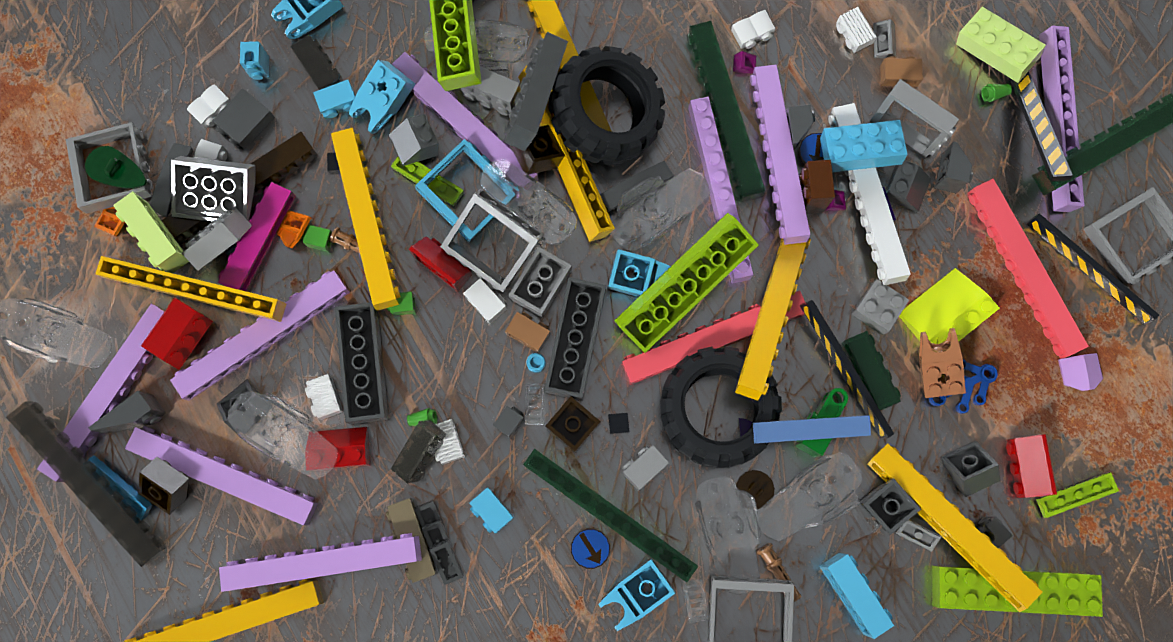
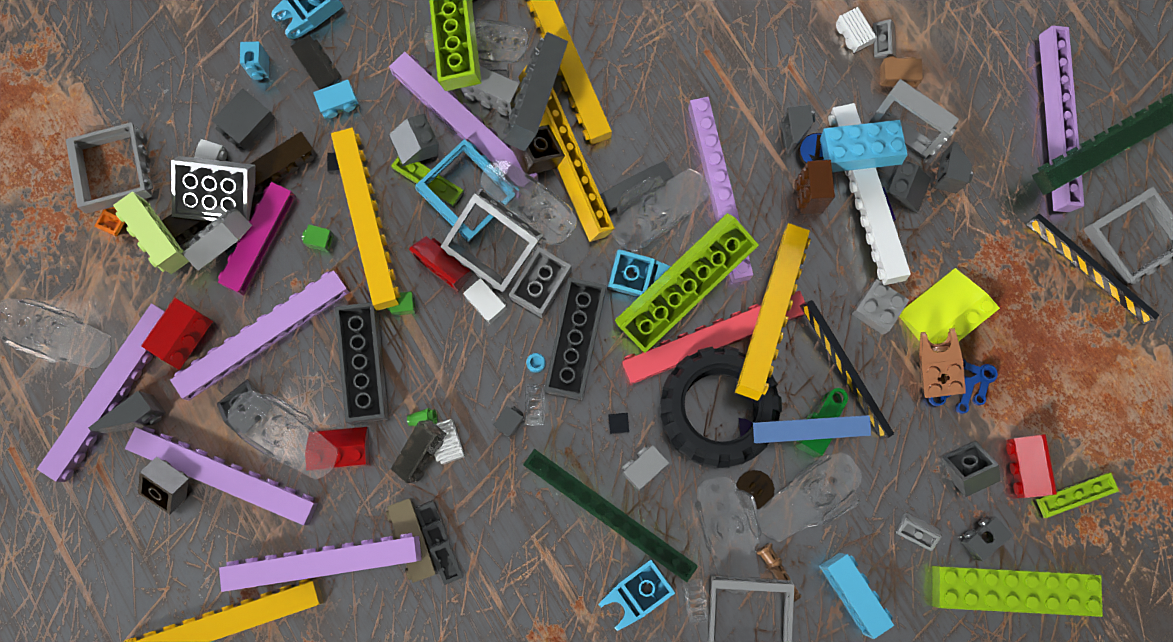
(86, 482): clear smoke brick -> none
(114, 169): dark green shield -> none
(130, 495): dark azure plate -> none
(162, 198): dark grey slope -> none
(191, 289): yellow brick -> none
(208, 105): white brick -> none
(292, 228): orange slope -> none
(324, 397): white brick -> none
(344, 239): medium nougat pin -> none
(381, 94): medium azure brick -> none
(491, 511): medium azure brick -> none
(528, 331): medium nougat brick -> none
(573, 424): dark brown brick -> none
(590, 548): blue piece -> none
(636, 84): black tyre -> none
(726, 112): clear green brick -> none
(744, 62): magenta slope -> none
(753, 29): white brick -> none
(780, 155): lavender brick -> none
(838, 202): magenta slope -> none
(871, 369): clear green brick -> none
(890, 505): dark grey slope -> none
(958, 530): yellow brick -> none
(995, 91): bright green cone -> none
(1000, 44): yellowish green brick -> none
(1027, 269): coral brick -> none
(1041, 129): tile -> none
(1081, 371): lavender slope -> none

